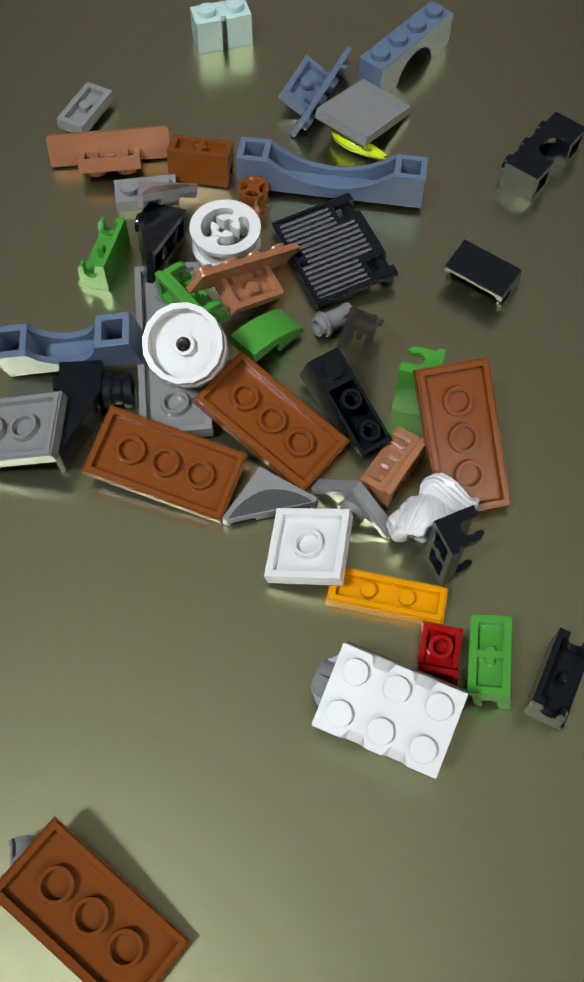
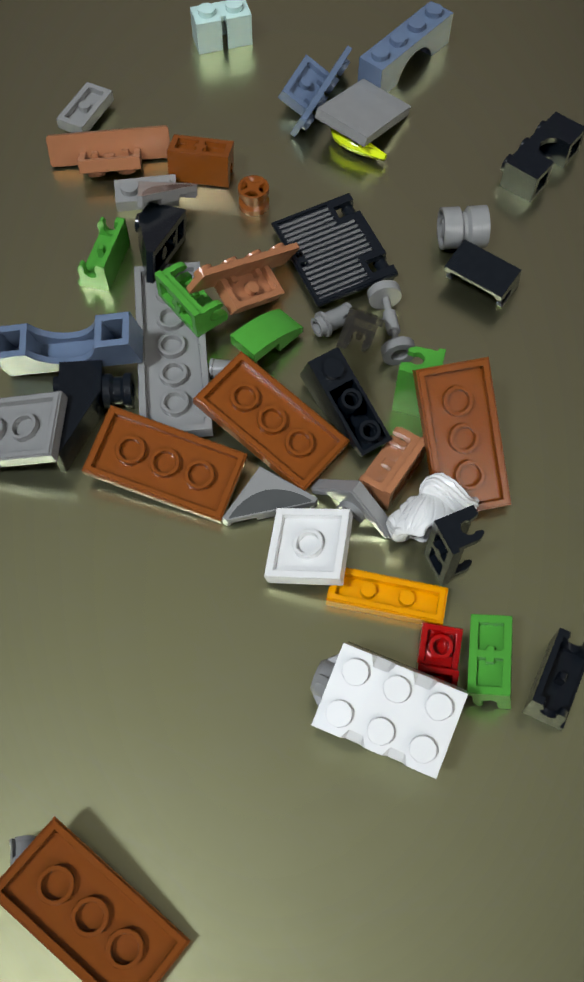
(173, 328): white wheel -> none
(226, 222): white wheel -> none
(384, 296): none -> light grey wheel
(390, 181): sand blue arch -> none
(456, 225): none -> light grey wheel

